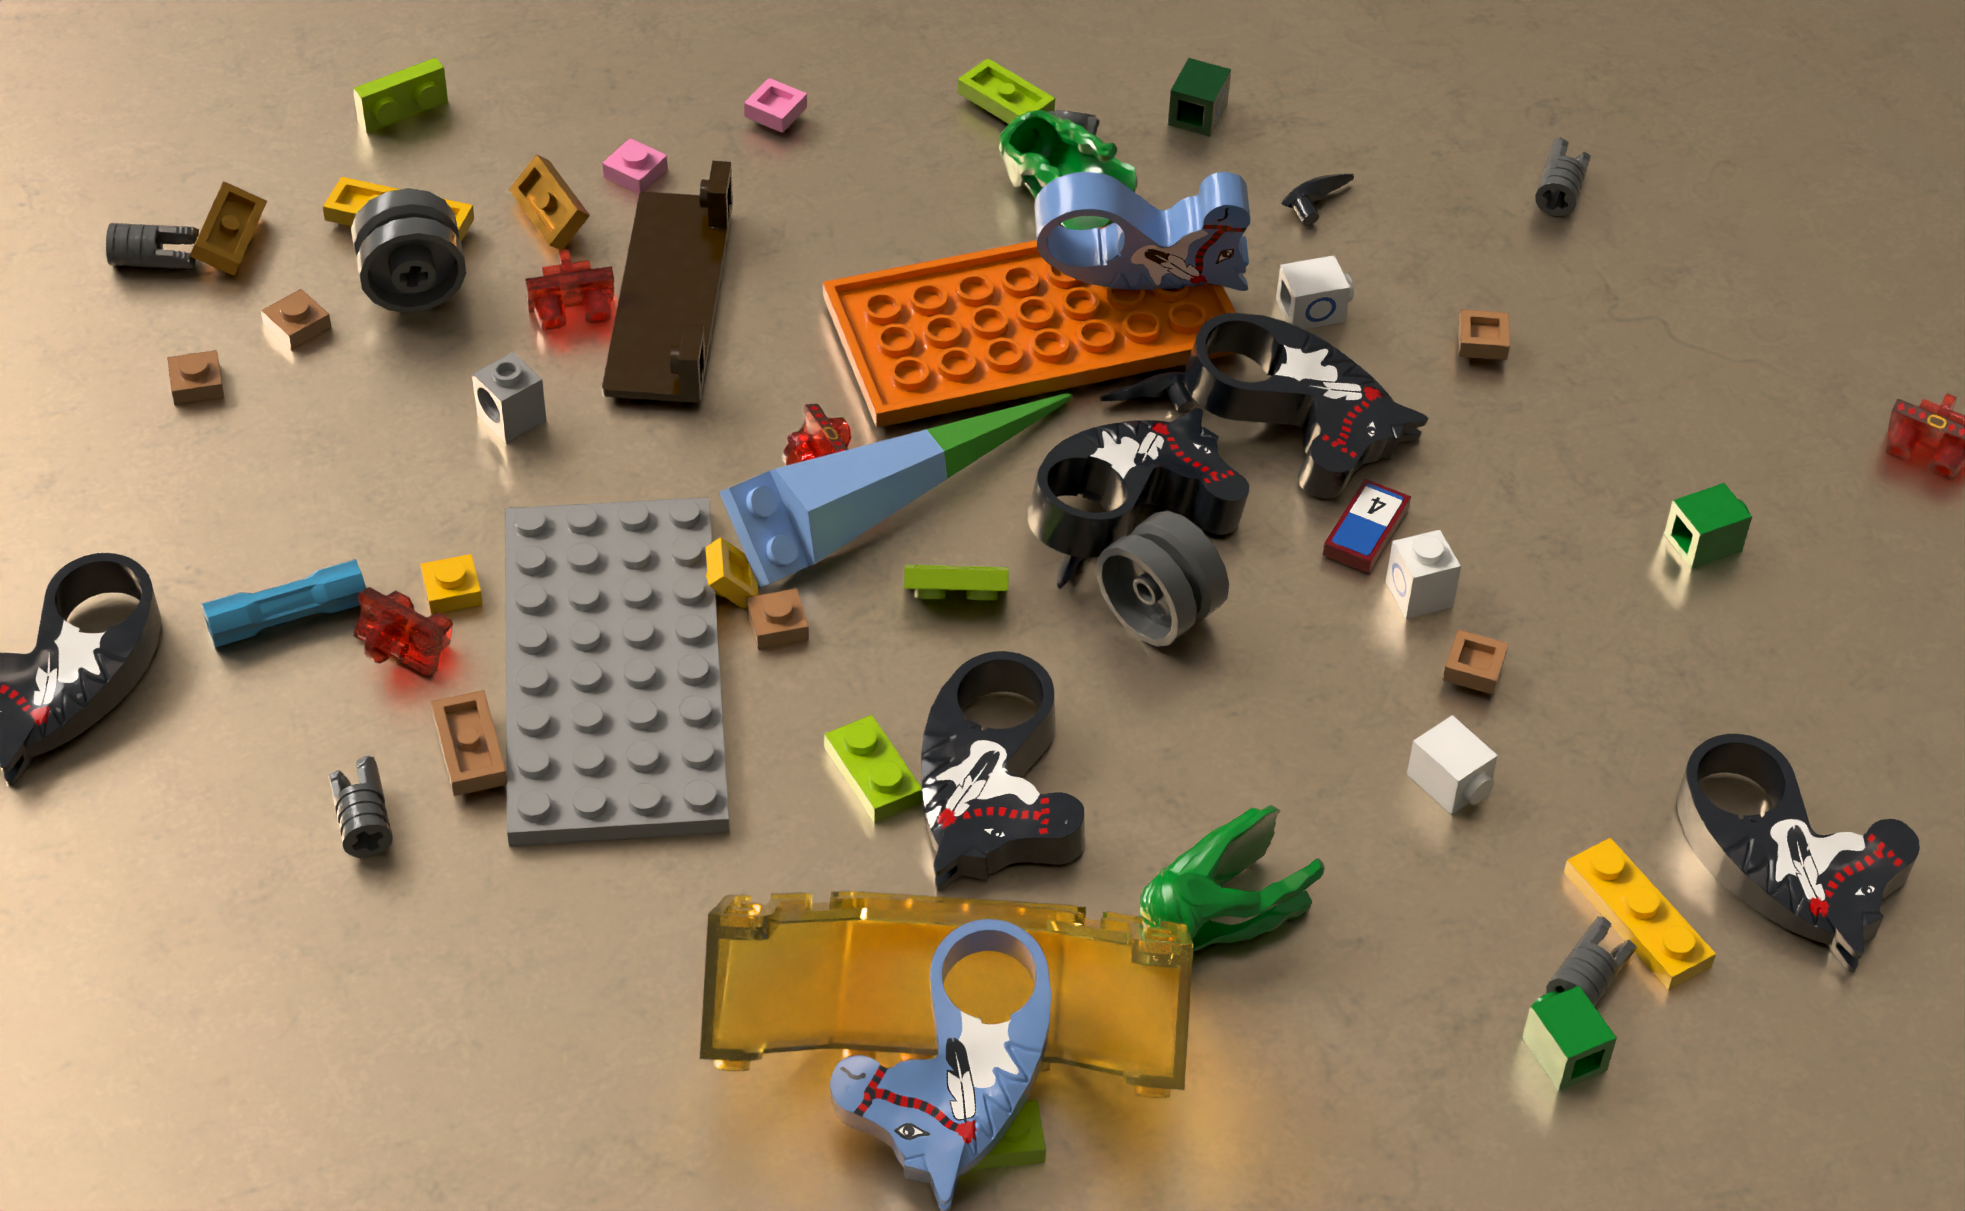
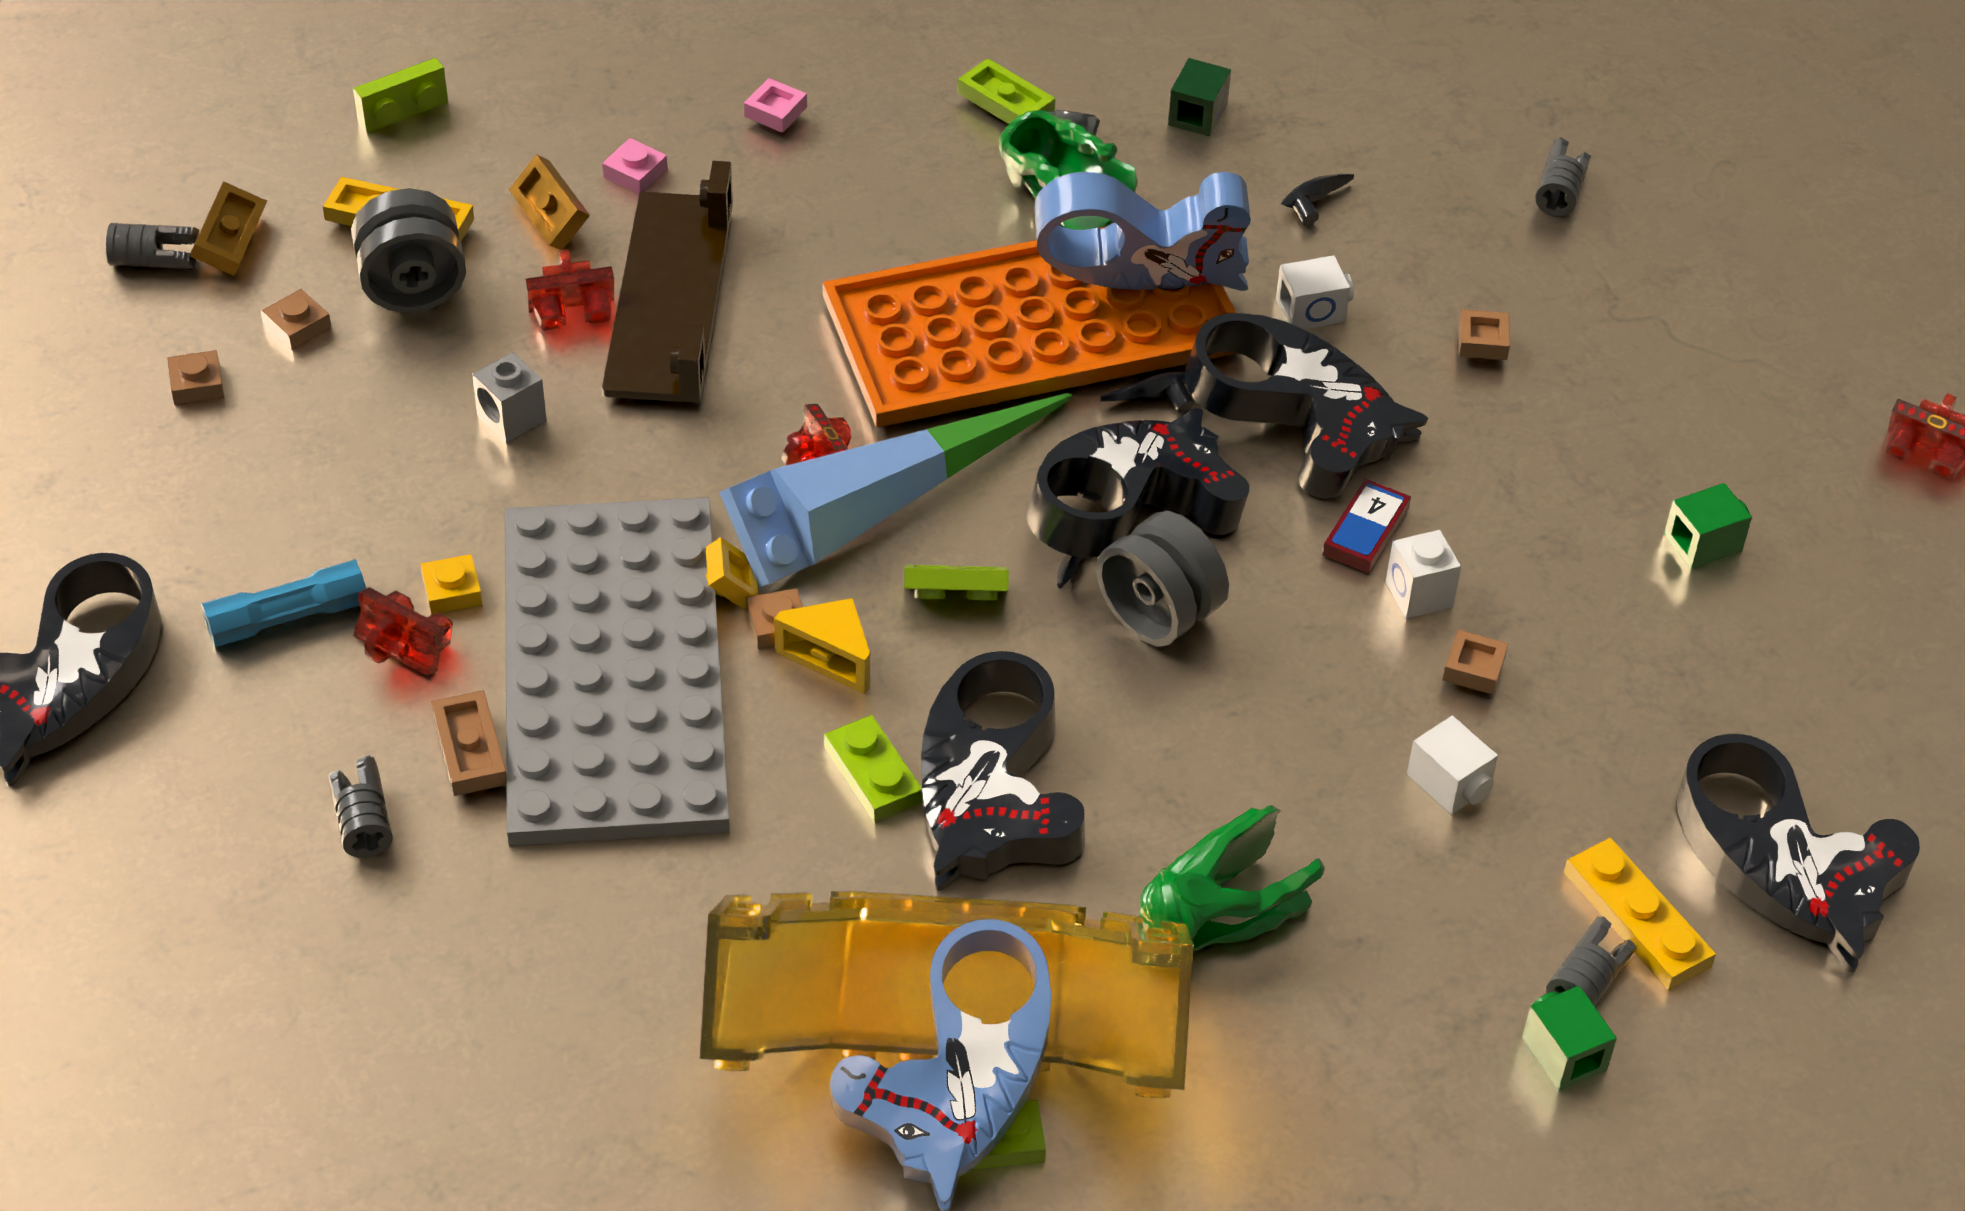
(827, 641): none -> yellow slope

